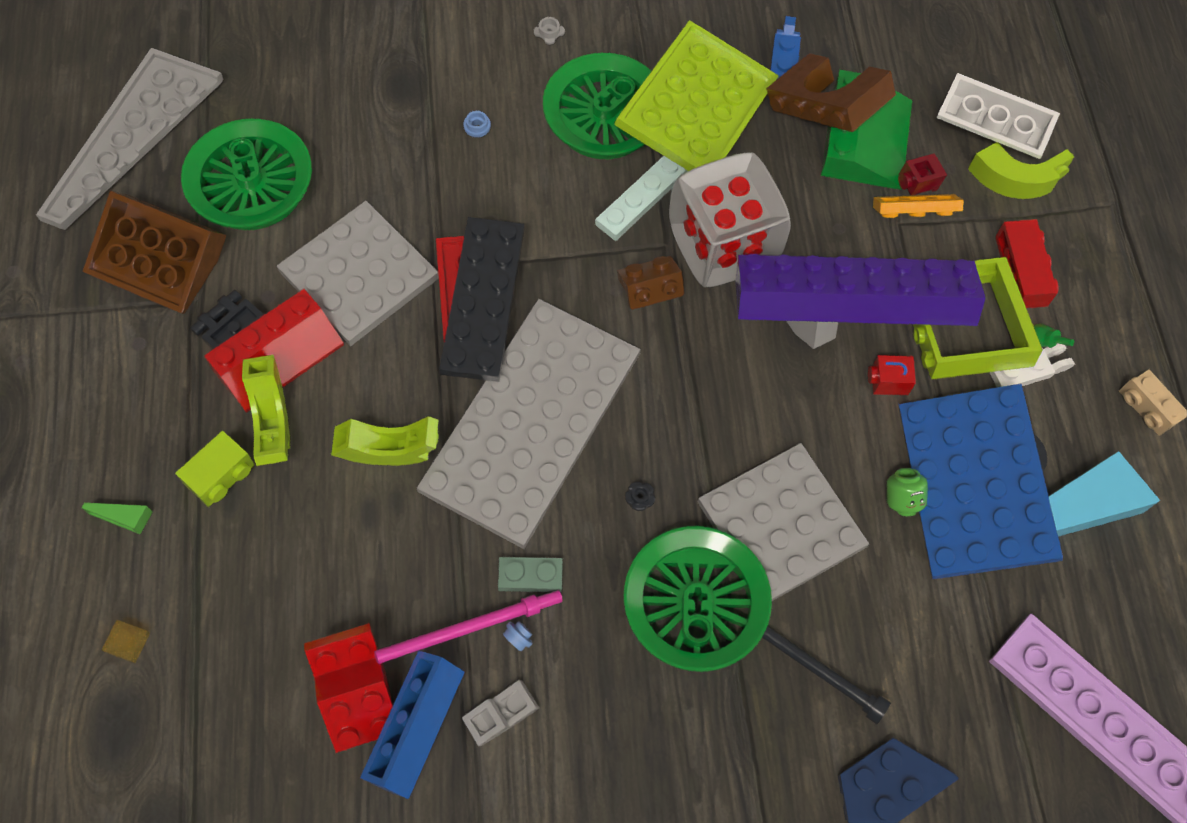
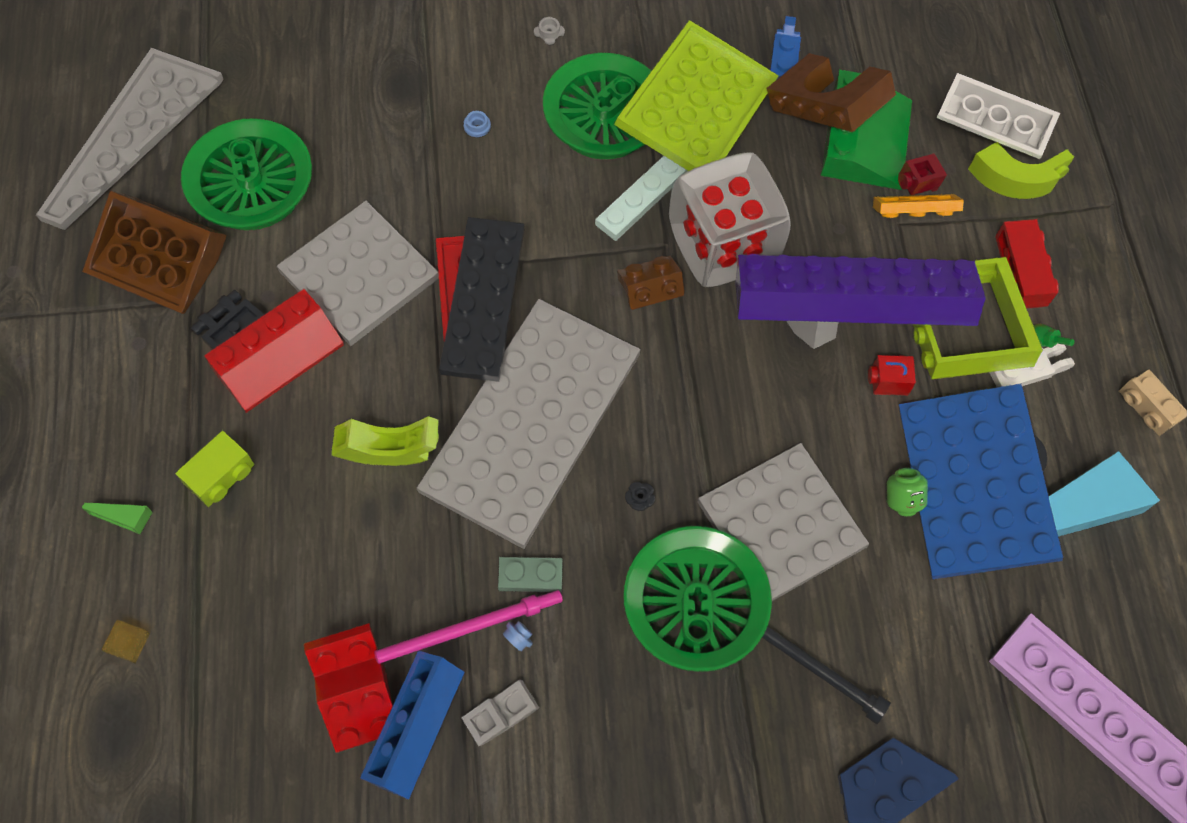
(268, 410): lime arch -> none

